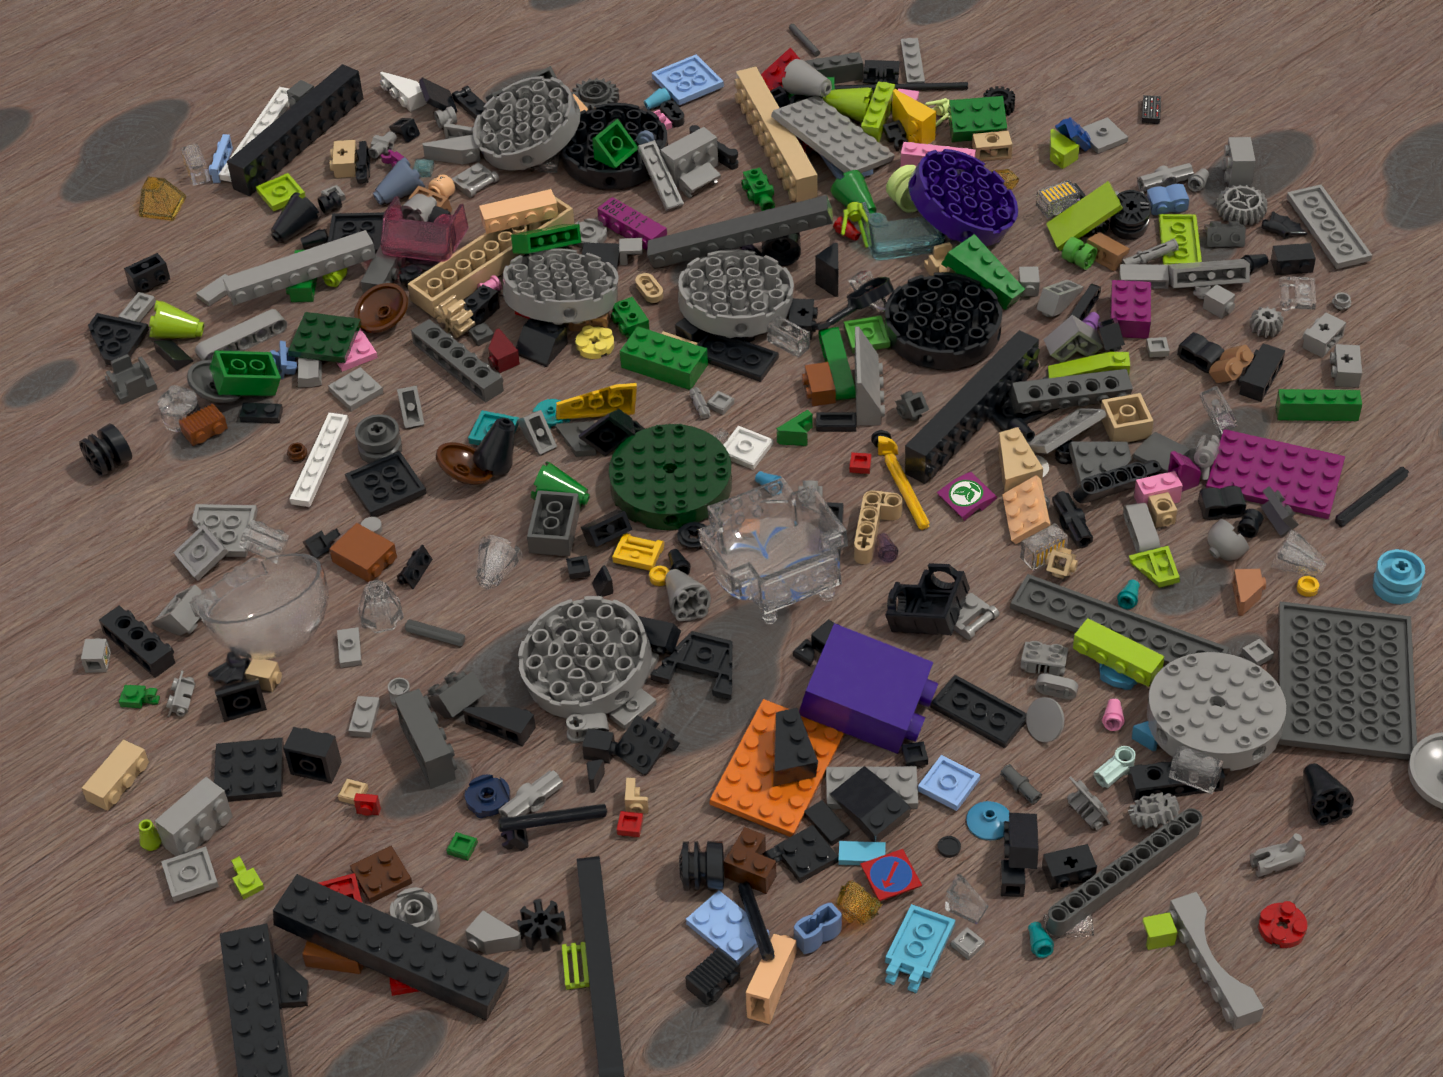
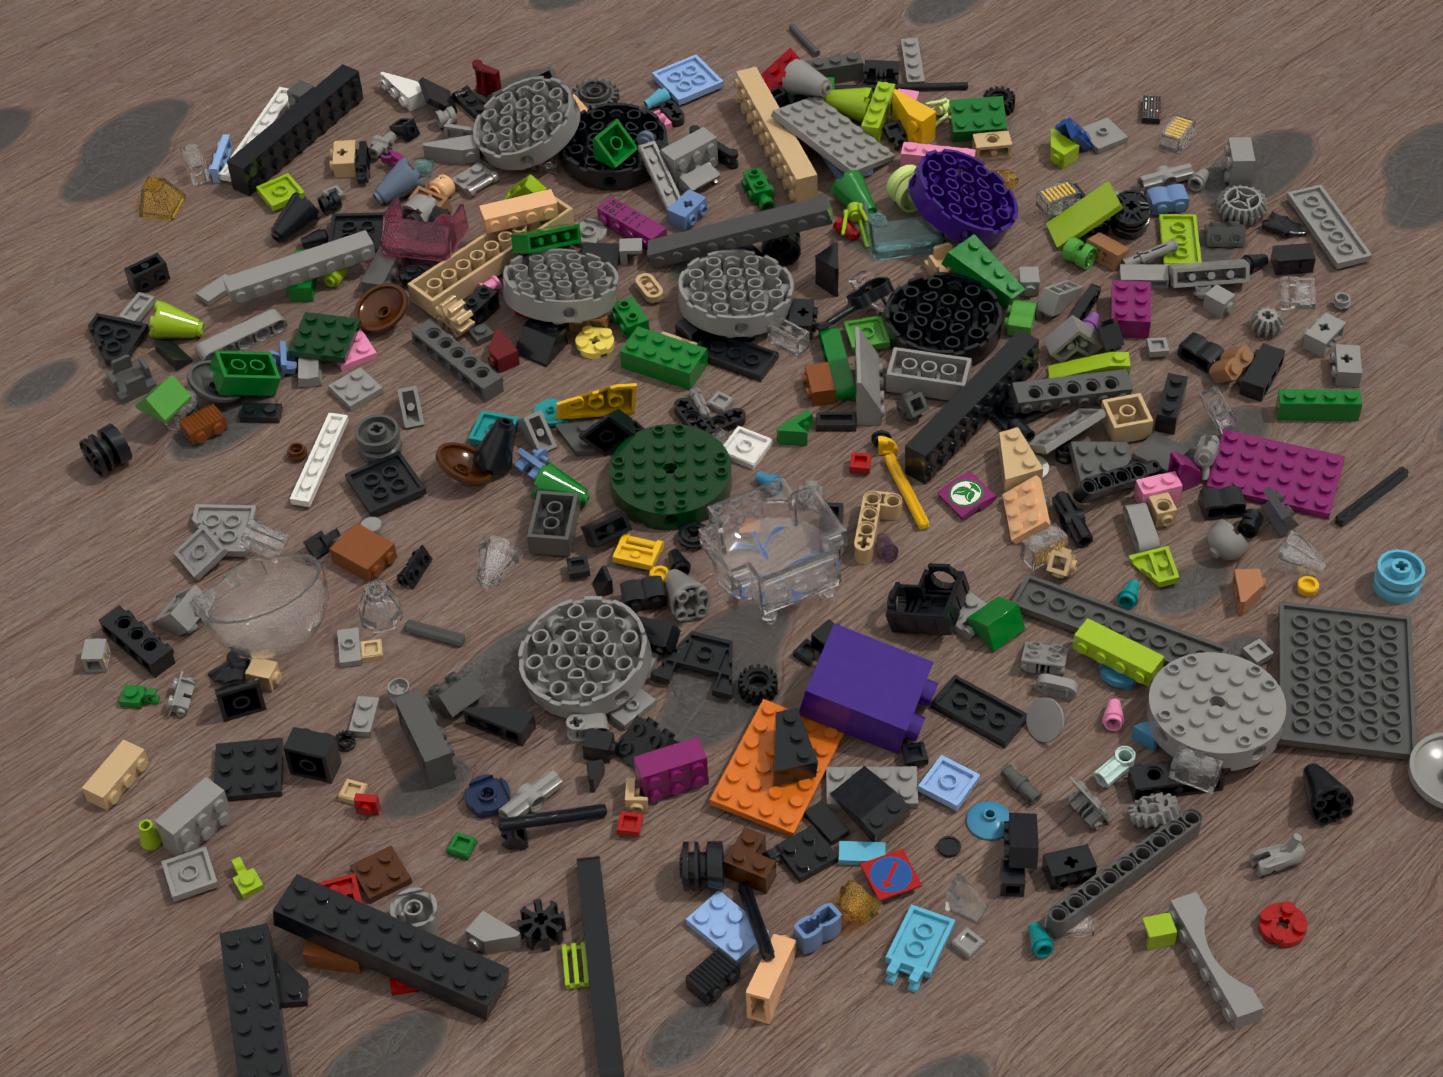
(164, 399): none -> bright green slope
(350, 738): none -> black bush
(371, 650): none -> tan tile
(487, 78): none -> dark red plate
(526, 186): none -> lime slope
(527, 460): none -> medium blue hips
(643, 593): none -> black brick
(671, 770): none -> magenta brick
(687, 210): none -> medium blue brick
(731, 418): none -> black beam
(757, 675): none -> black tyre
(932, 373): none -> light grey brick
(997, 622): none -> green slope
(1020, 317): none -> bright green brick
(1171, 403): none -> black brick
(1177, 134): none -> clear brick

